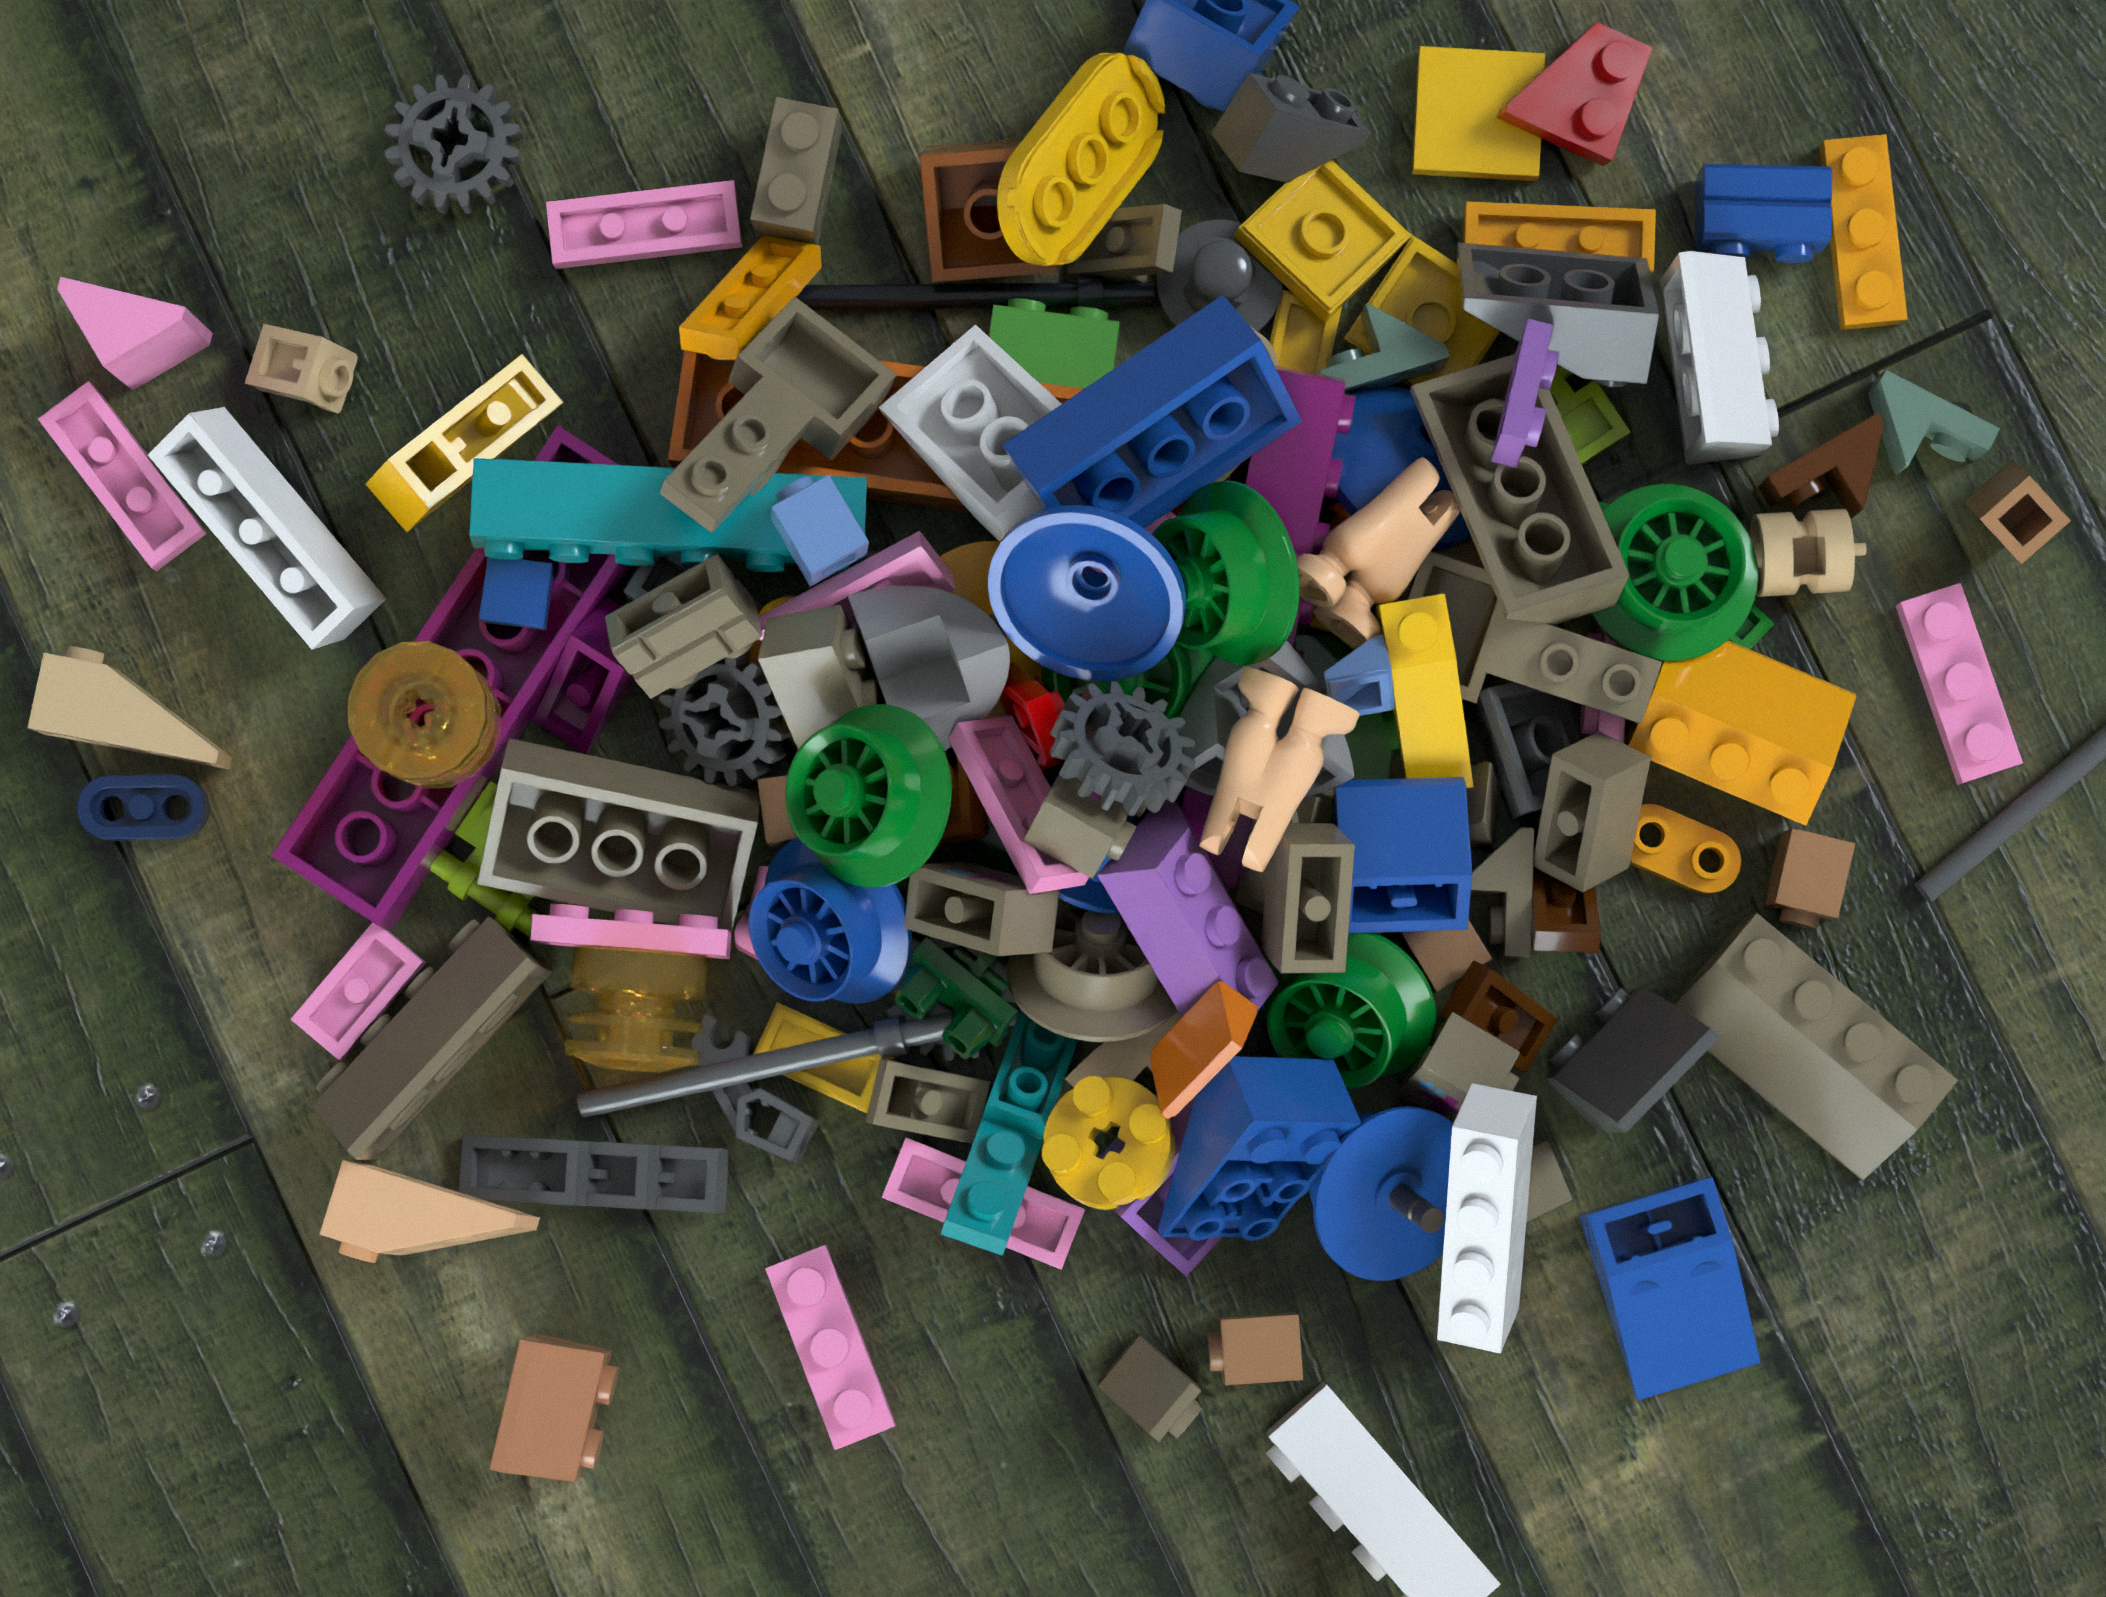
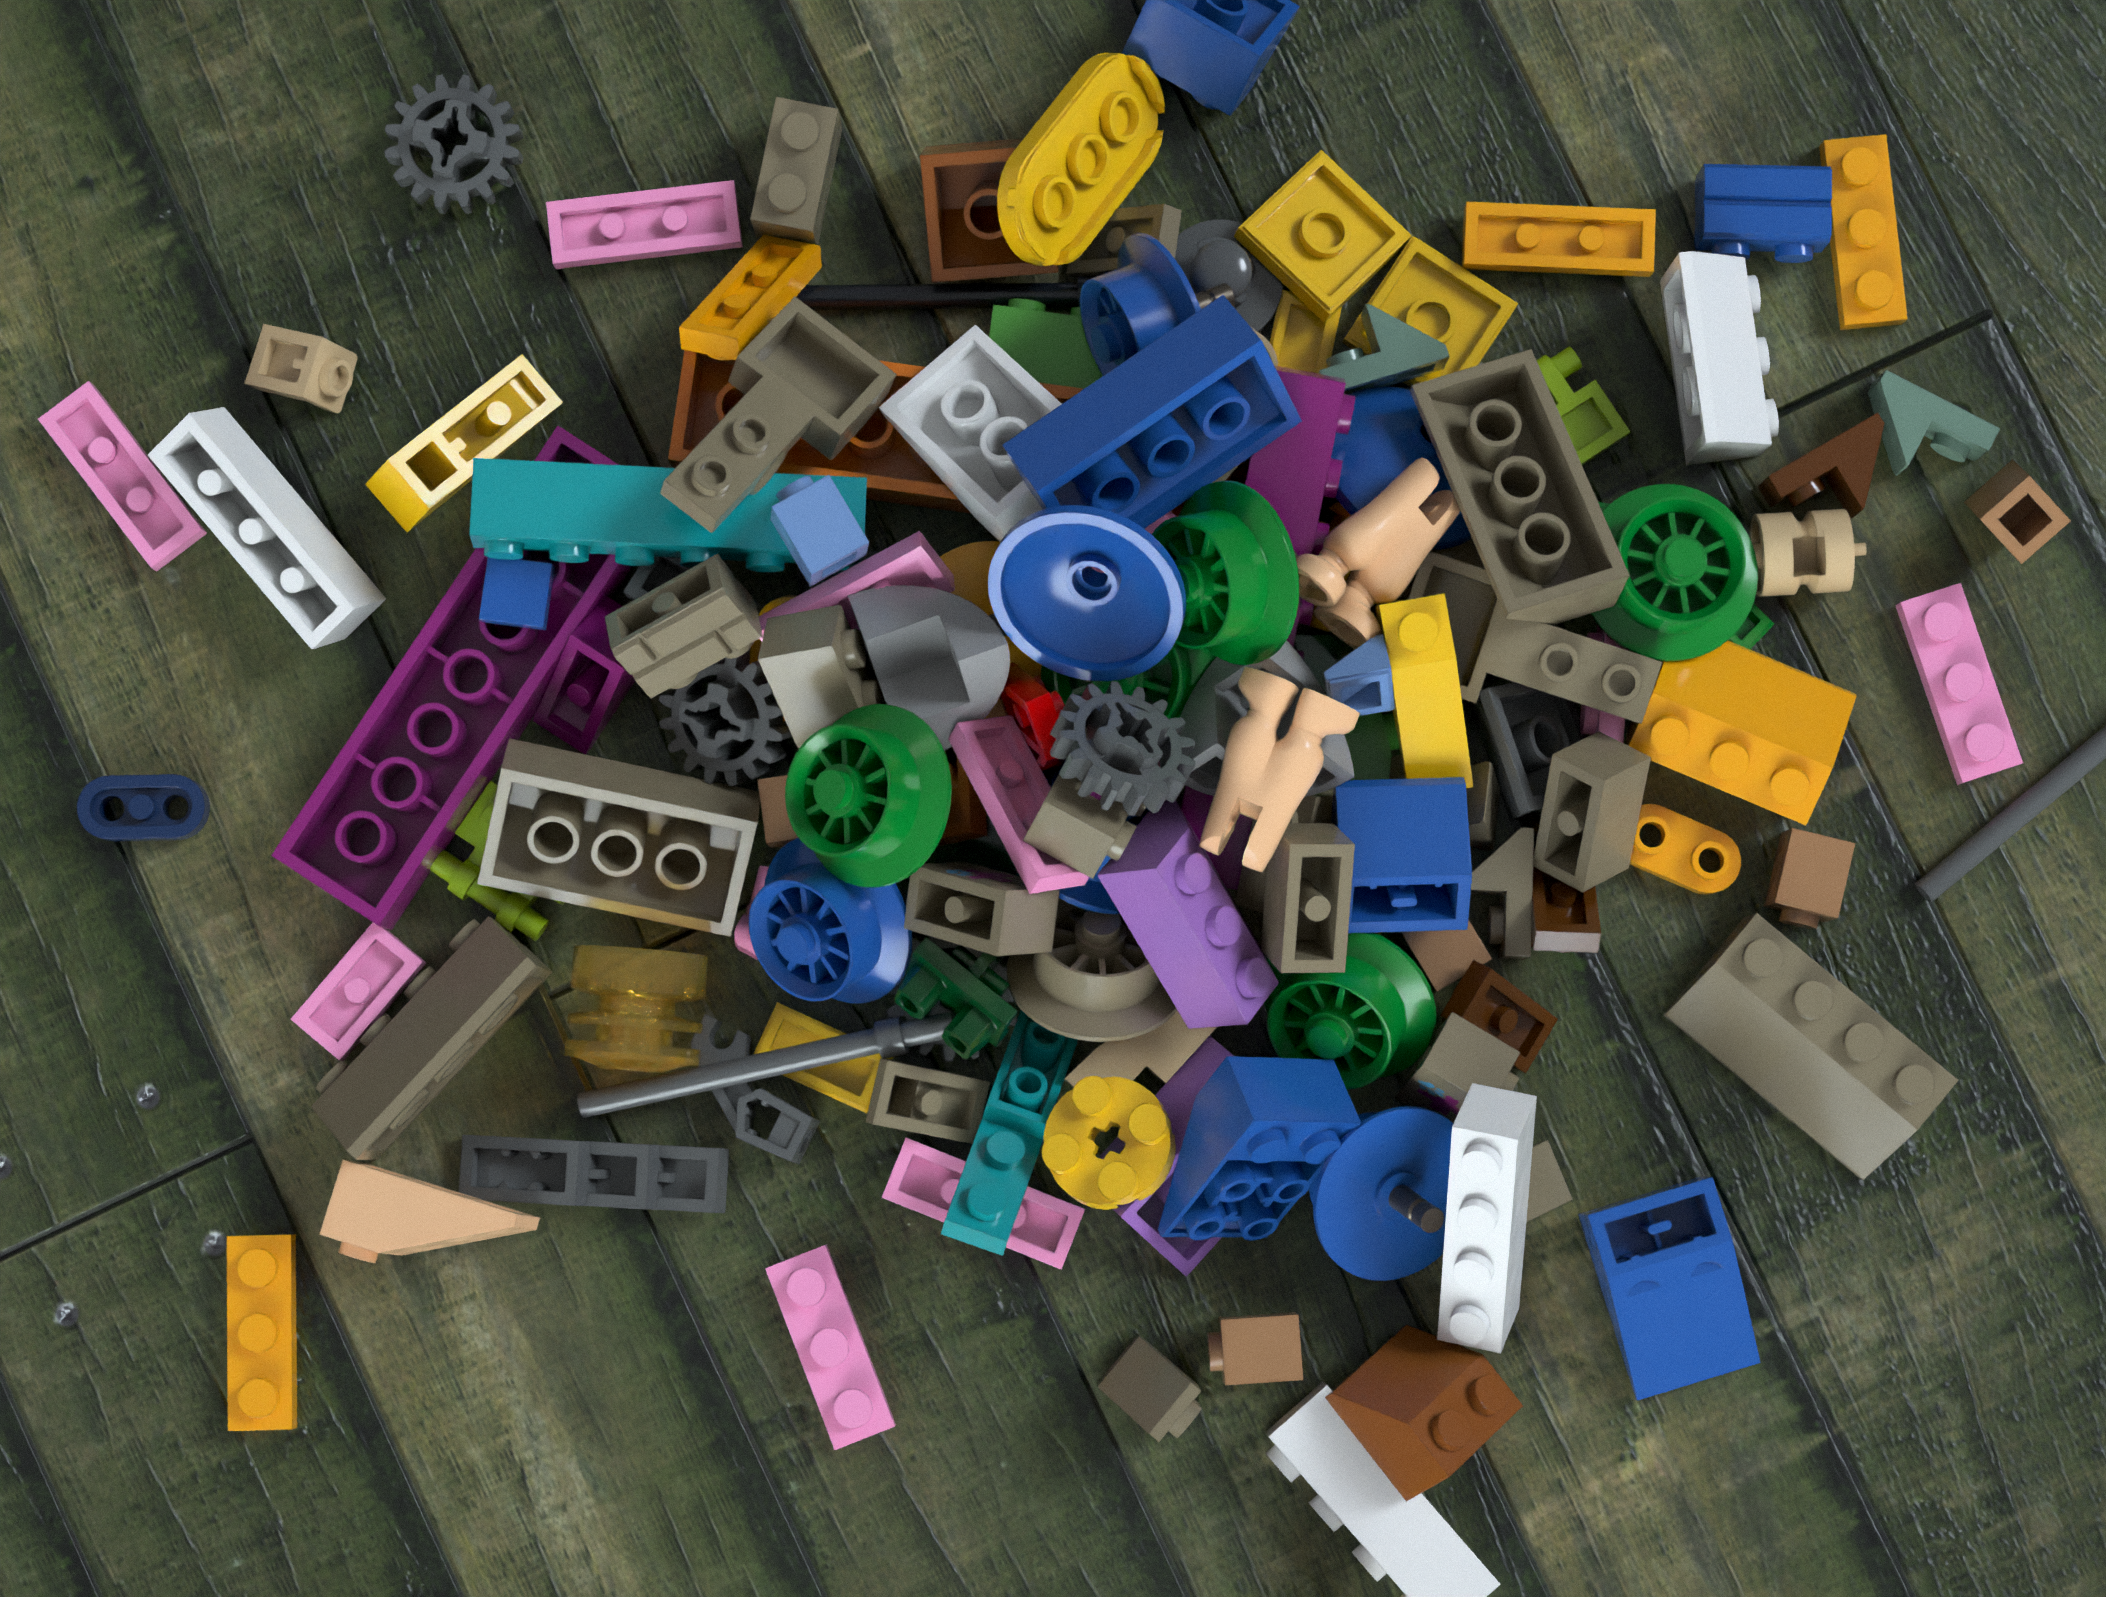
(102, 706): tan slope -> none
(133, 333): bright pink slope -> none
(261, 1332): none -> light orange plate
(456, 735): clear yellow wheel -> none
(554, 1409): nougat slope -> none
(631, 928): bright pink plate -> none
(1138, 301): none -> blue piece
(1200, 1046): orange slope -> none
(1287, 128): dark grey slope -> none
(1422, 1407): none -> dark orange slope
(1458, 110): yellow tile -> none
(1531, 370): medium lavender plate -> none
(1583, 94): wing -> none
(1596, 302): dark grey slope -> none
(1628, 1058): dark grey slope -> none

